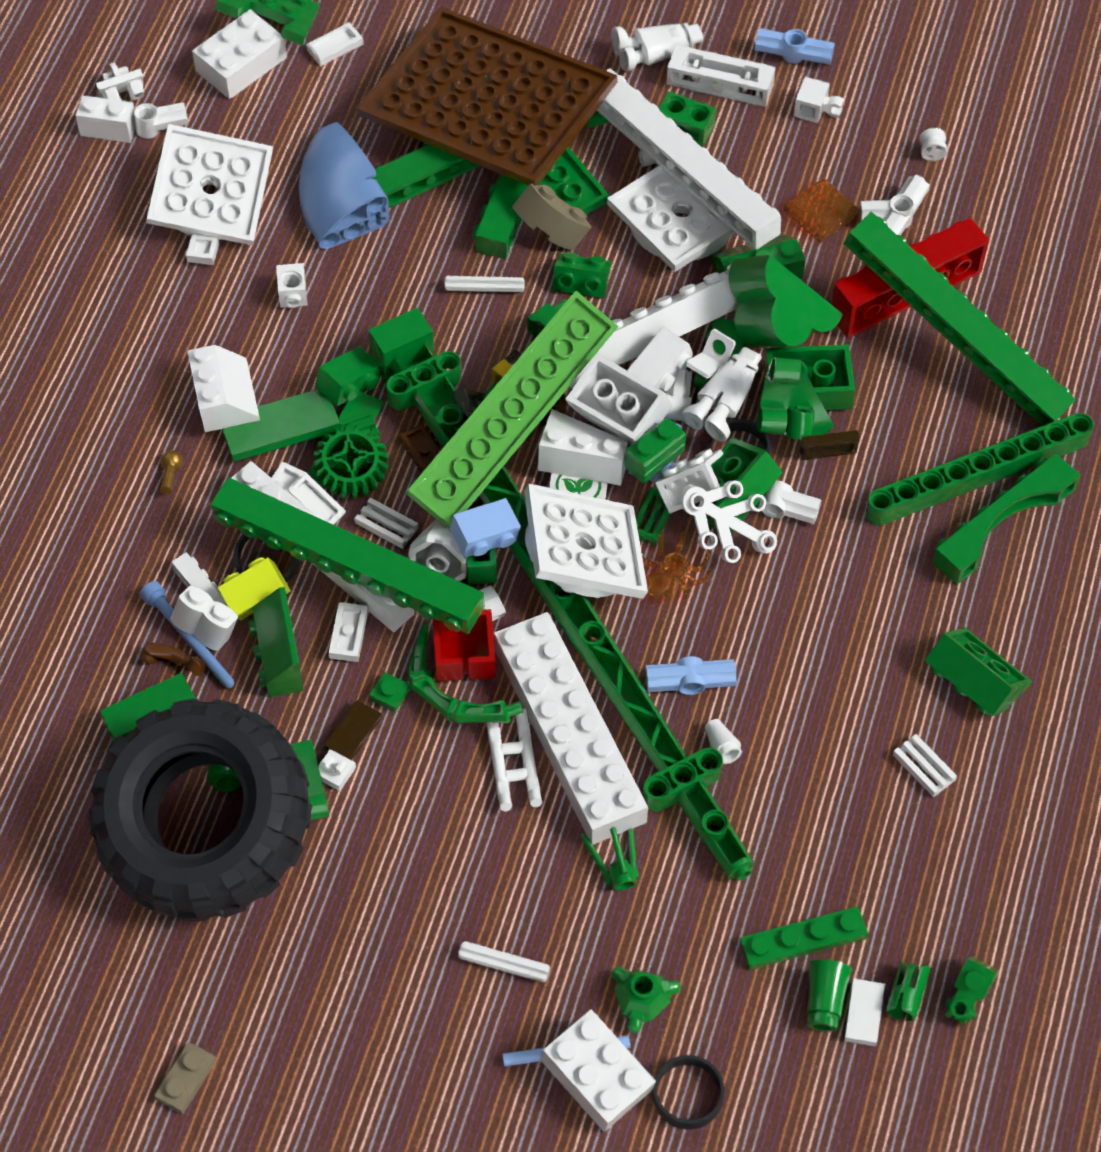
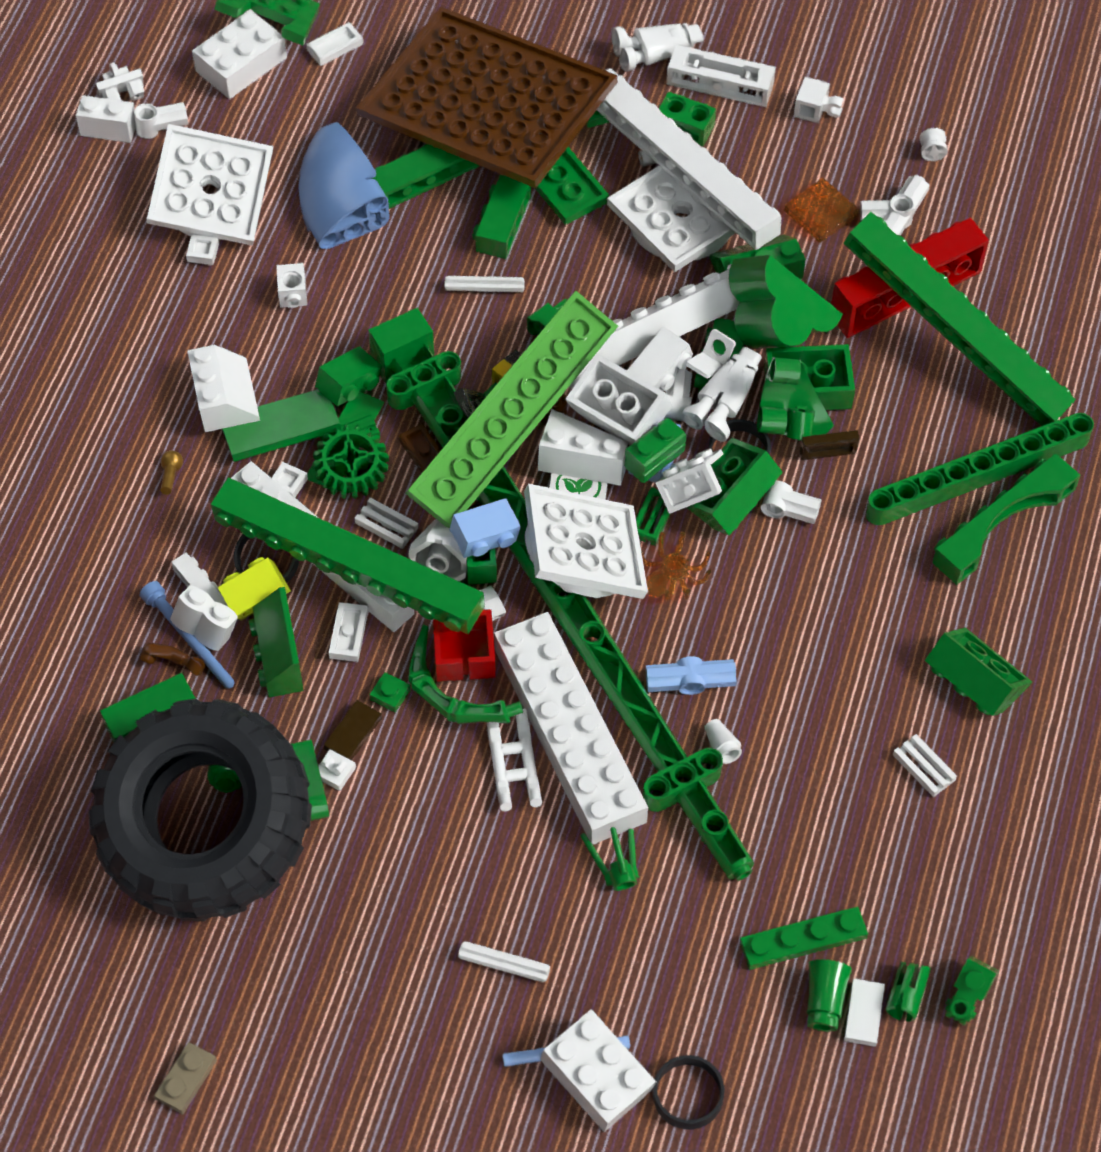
(316, 499): white tile -> none
(543, 209): dark tan brick -> none
(581, 274): green bracket -> none
(642, 995): green rock -> none
(725, 519): white plant -> none
(794, 46): light blue piece -> none

